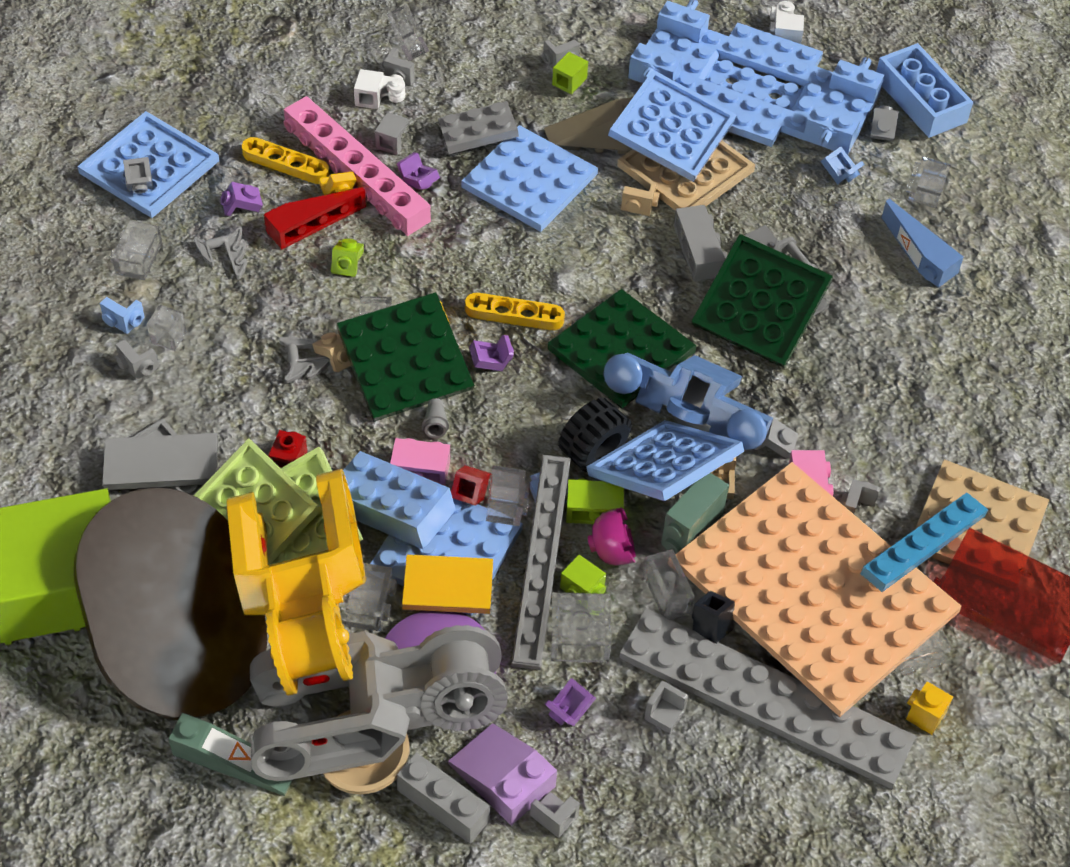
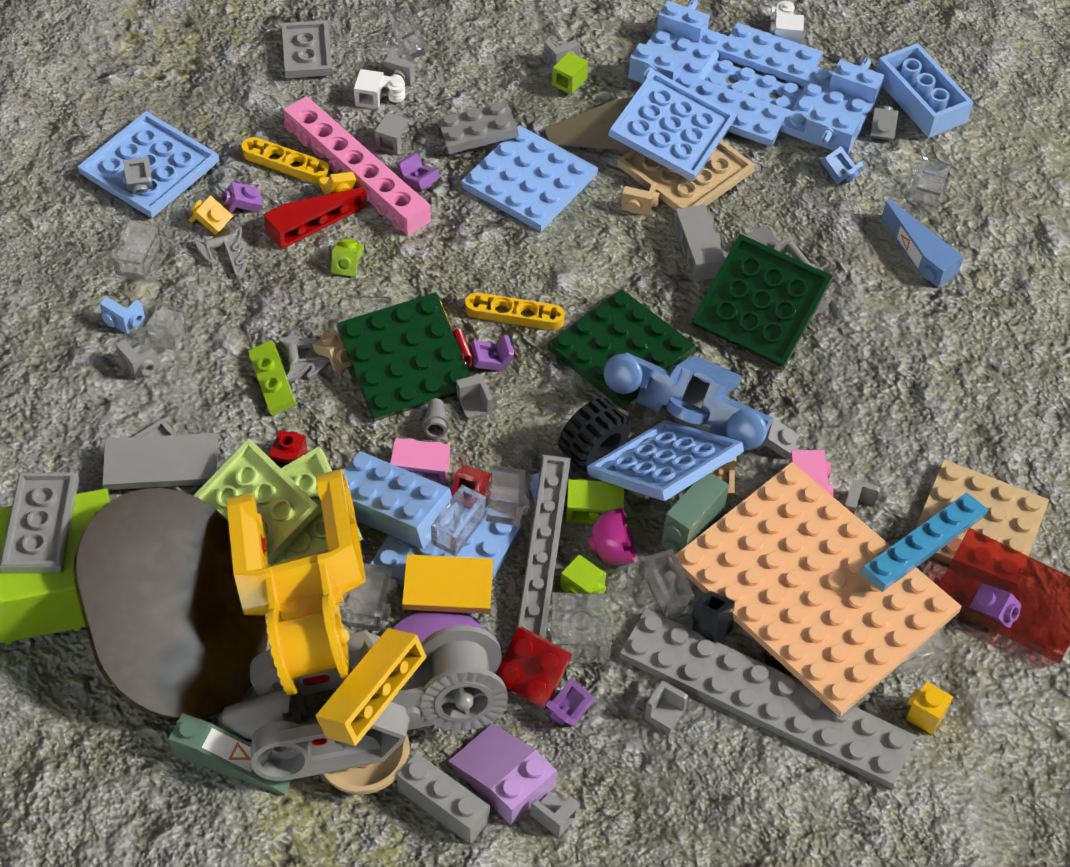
(39, 523): none -> light grey tile
(210, 214): none -> yellow bracket
(248, 716): none -> light grey cone
(272, 377): none -> lime plate
(306, 49): none -> light grey plate
(371, 686): none -> yellow brick
(458, 520): none -> clear brick
(463, 346): none -> red piece
(474, 397): none -> light grey panel
(533, 666): none -> red plate
(996, 604): none -> medium lavender bracket

